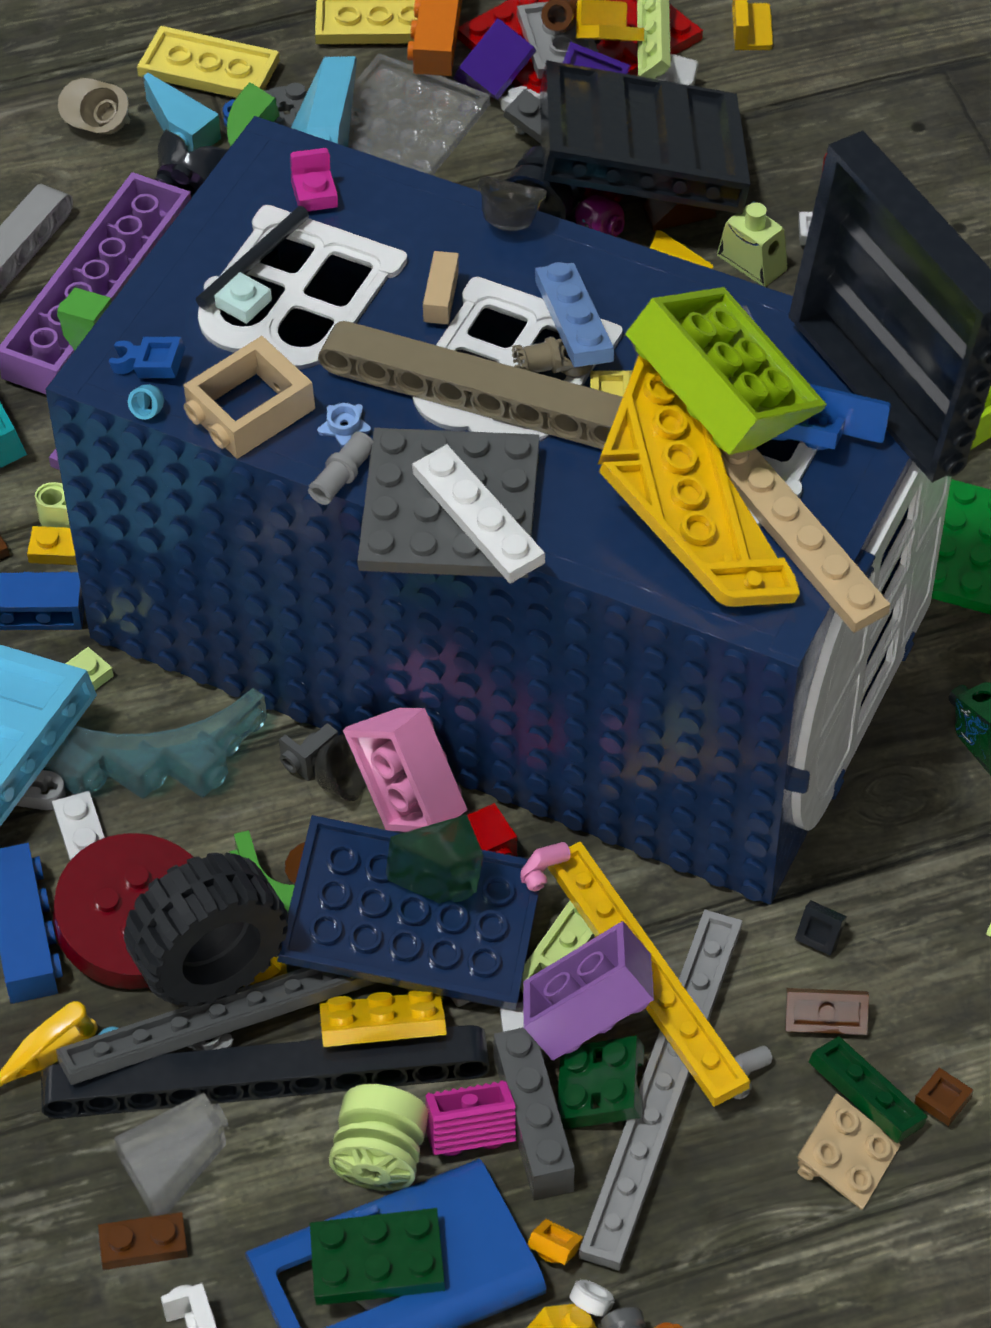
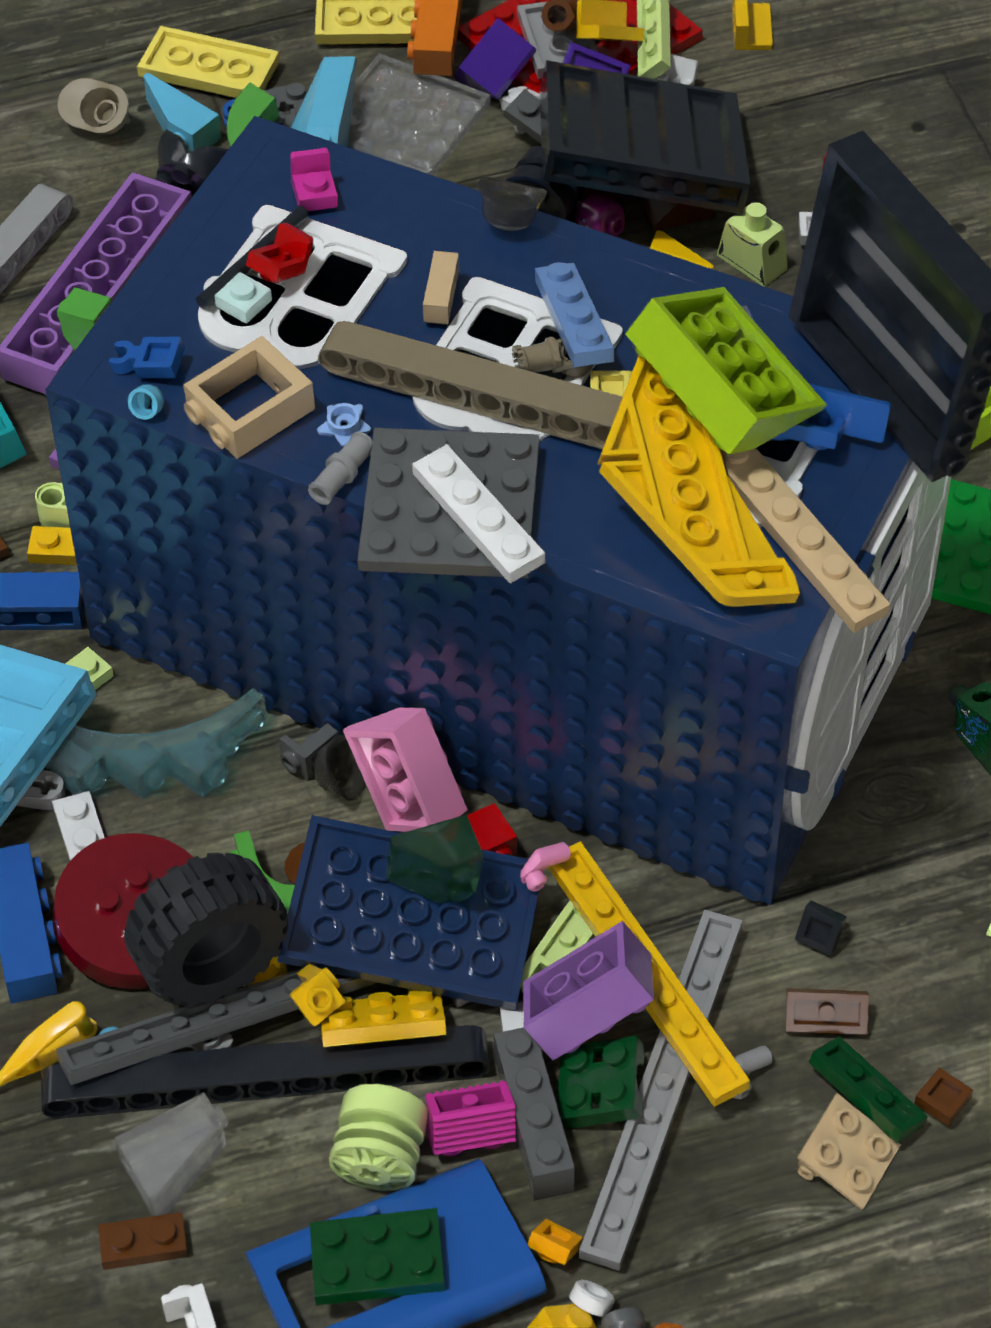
(285, 257): none -> red bracket
(317, 994): none -> yellow bracket

